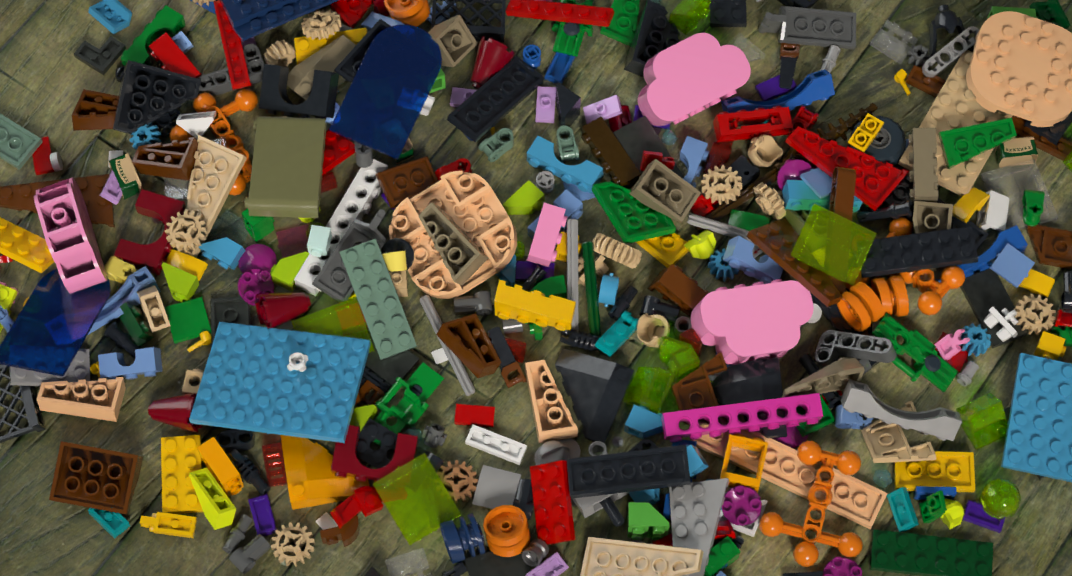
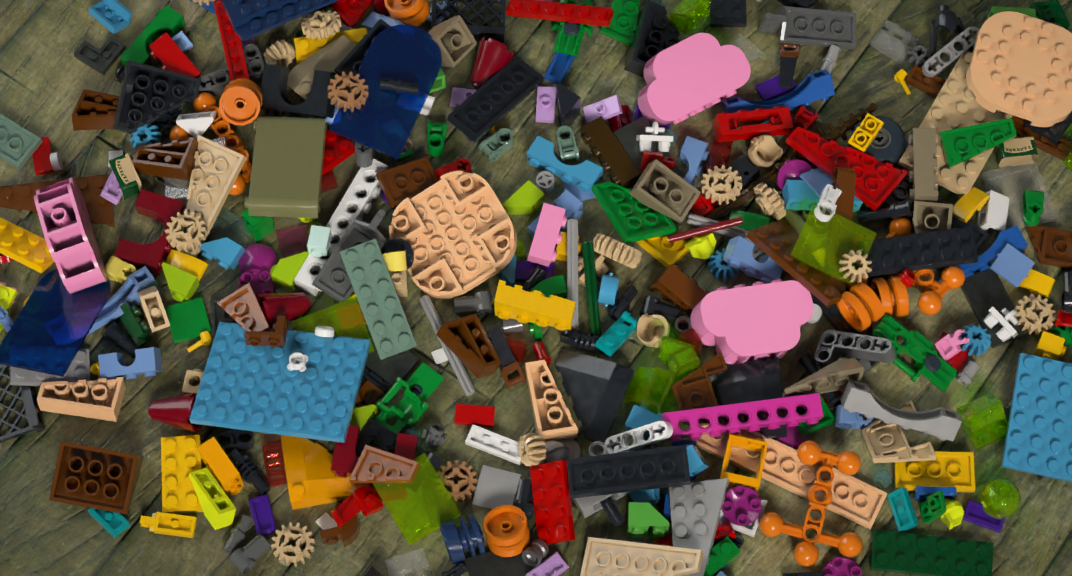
(245, 111): none -> orange wheel
(246, 309): none -> wing
(272, 339): none -> reddish brown bracket
(324, 331): none -> white tile
(345, 94): none -> medium nougat gear
(383, 467): none -> dark orange wing
(399, 86): none -> black pin
(436, 135): none -> green piece
(457, 250): dark tan wedge -> none
(532, 56): blue wheel -> none
(532, 449): none -> tan gear
(540, 353): none -> red pin
(637, 434): none -> white beam
(663, 141): none -> white hips
(705, 229): none -> dark red bar
(827, 201): none -> white piece
(854, 274): none -> tan gear
(908, 278): none -> red bush

